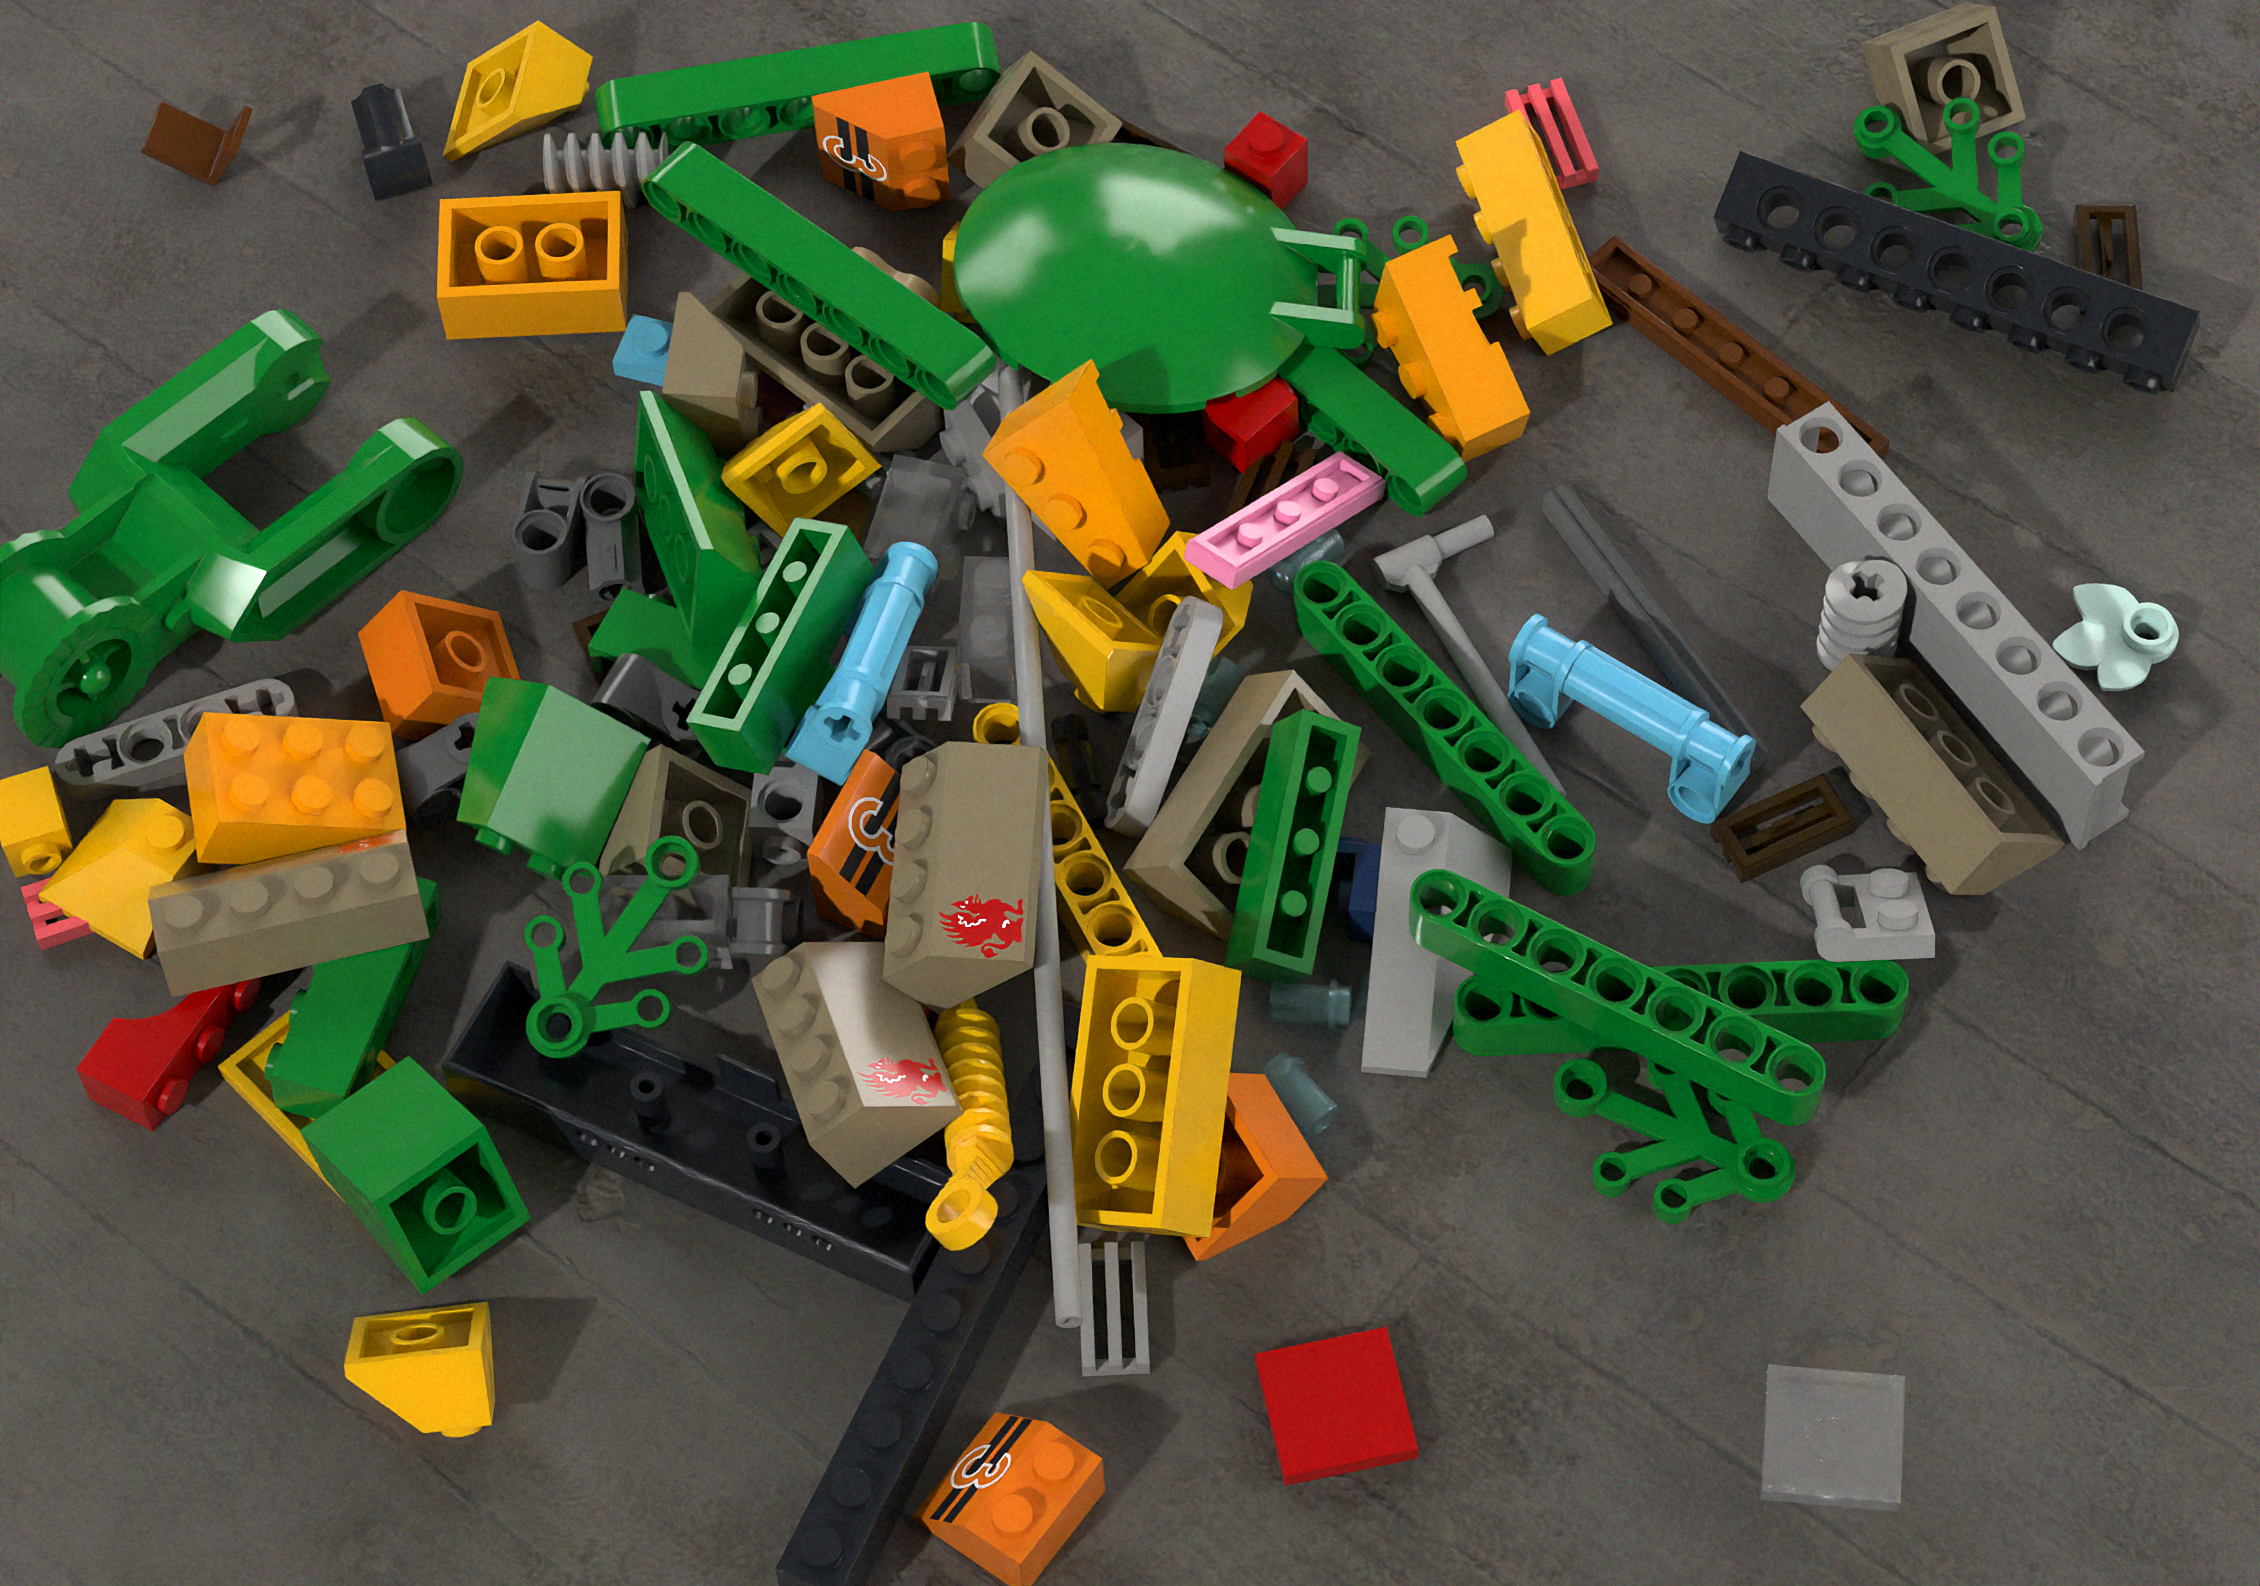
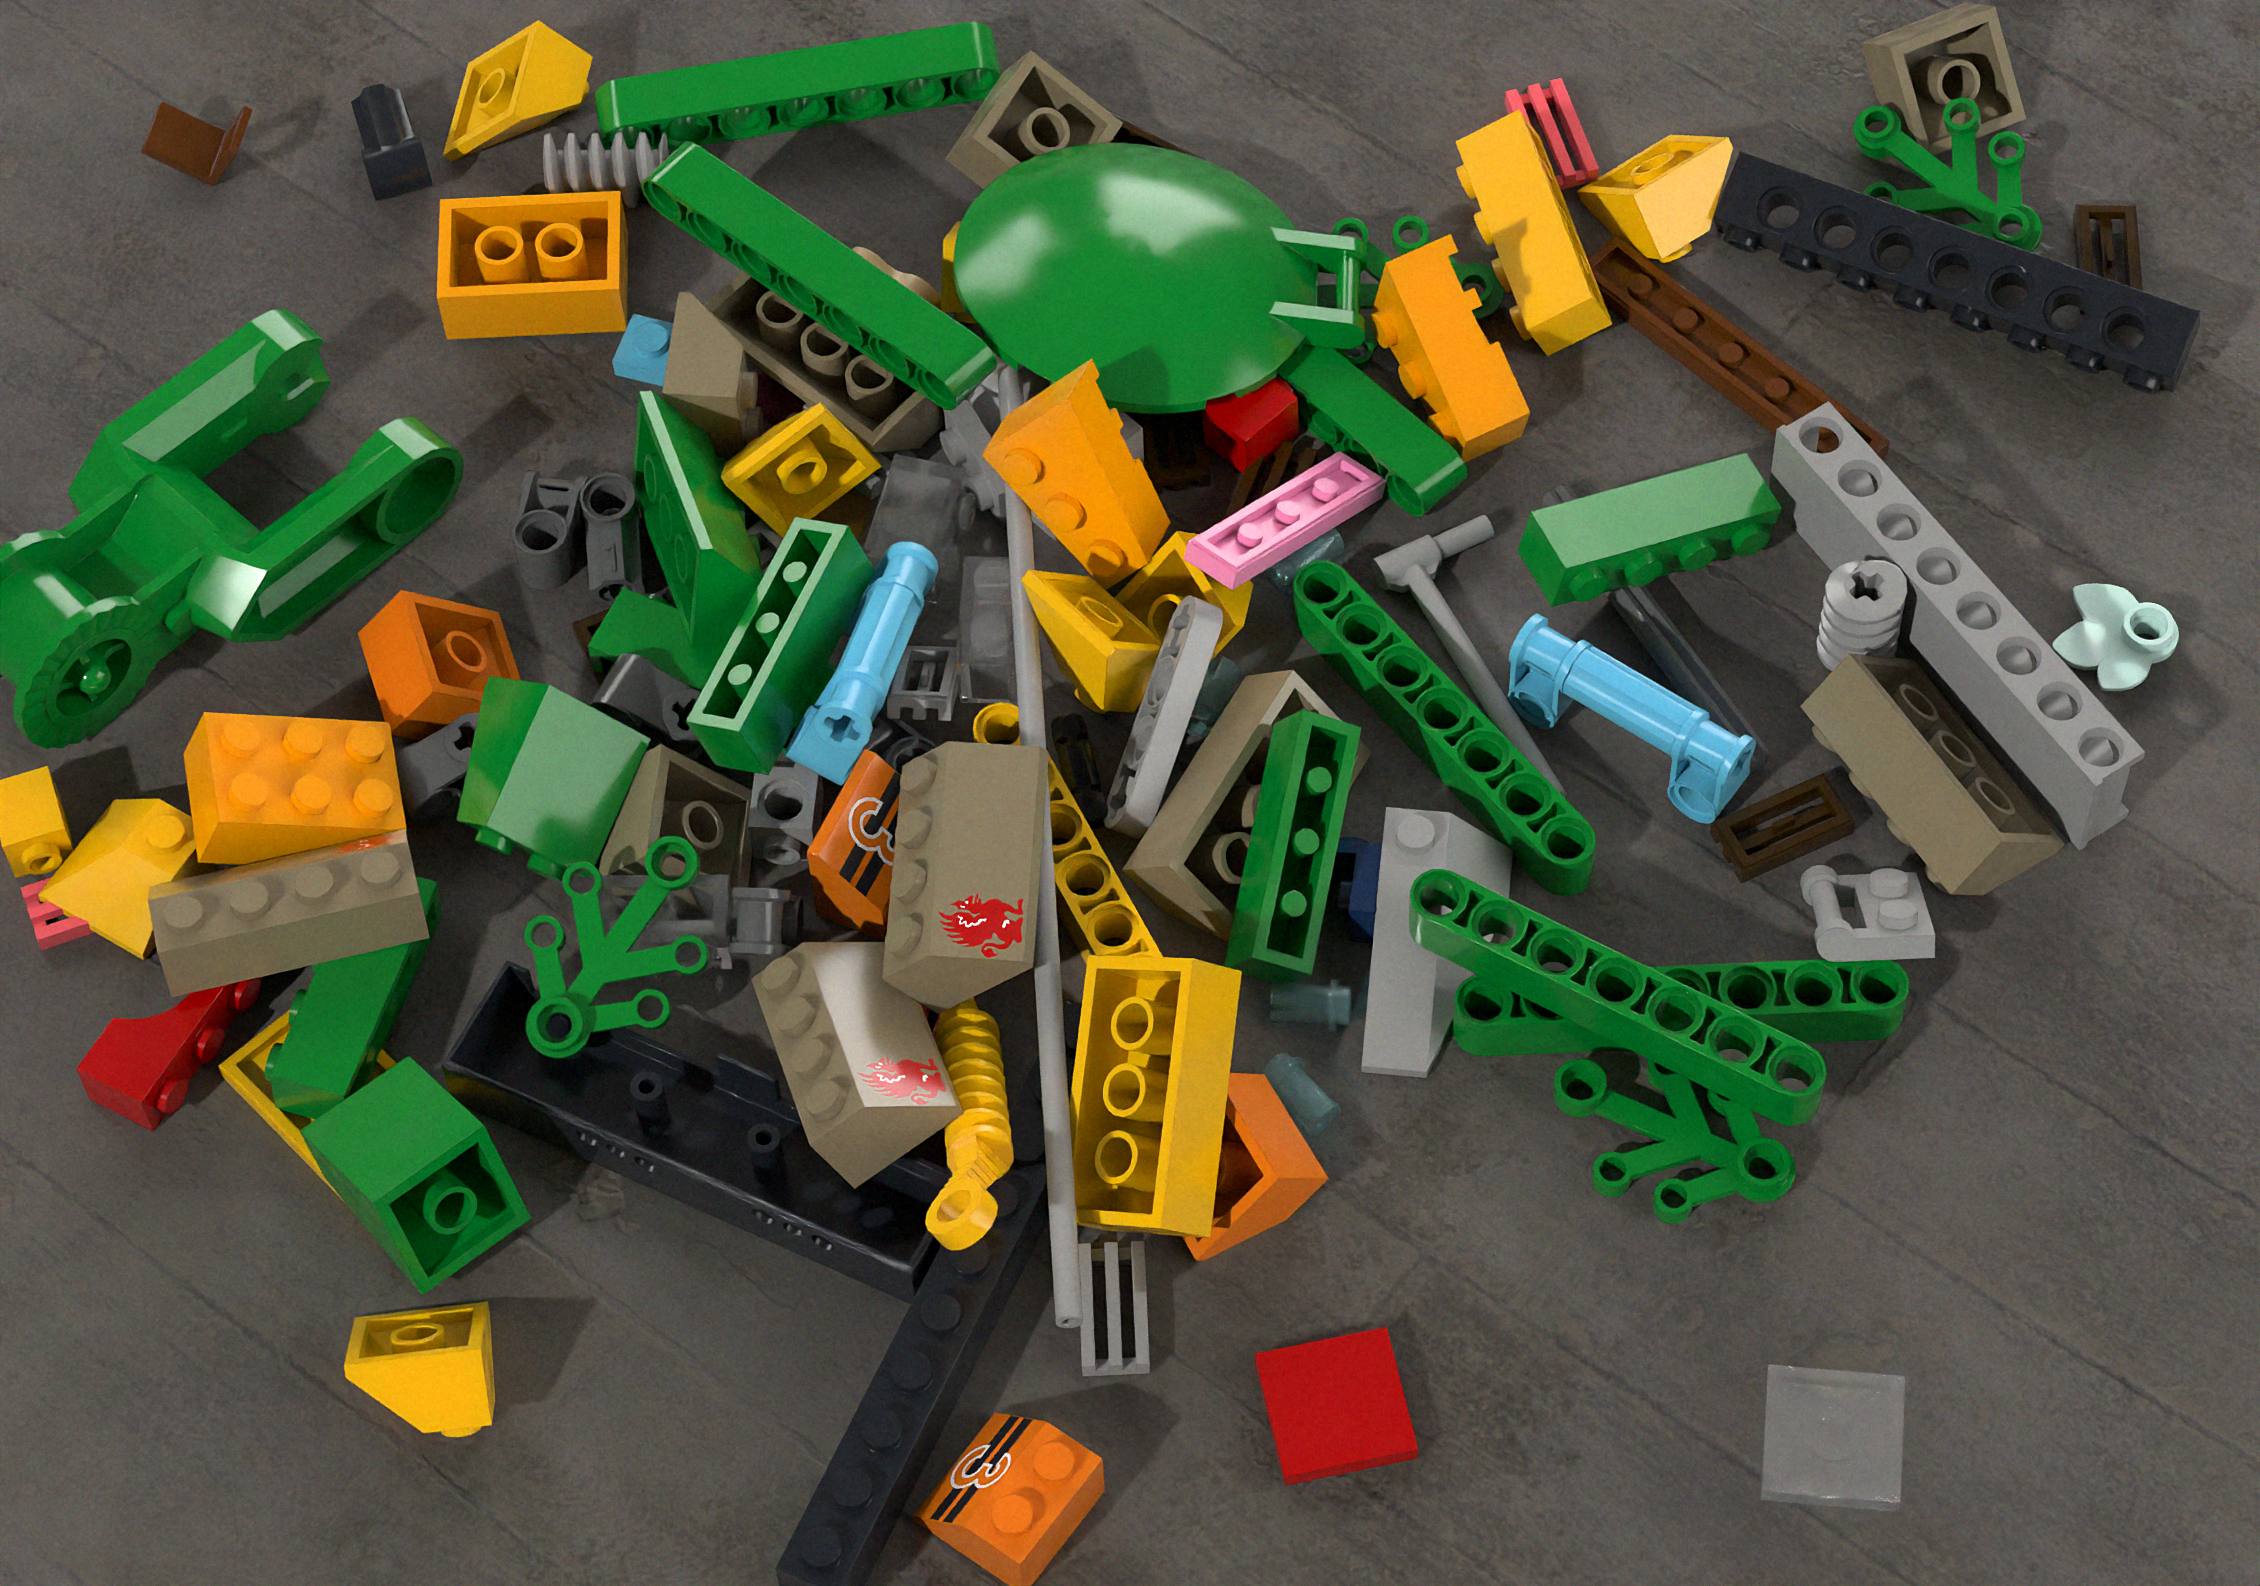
(169, 726): light grey beam -> none
(884, 142): orange slope -> none
(1269, 158): red brick -> none
(1649, 530): none -> brick
(1662, 194): none -> yellow slope

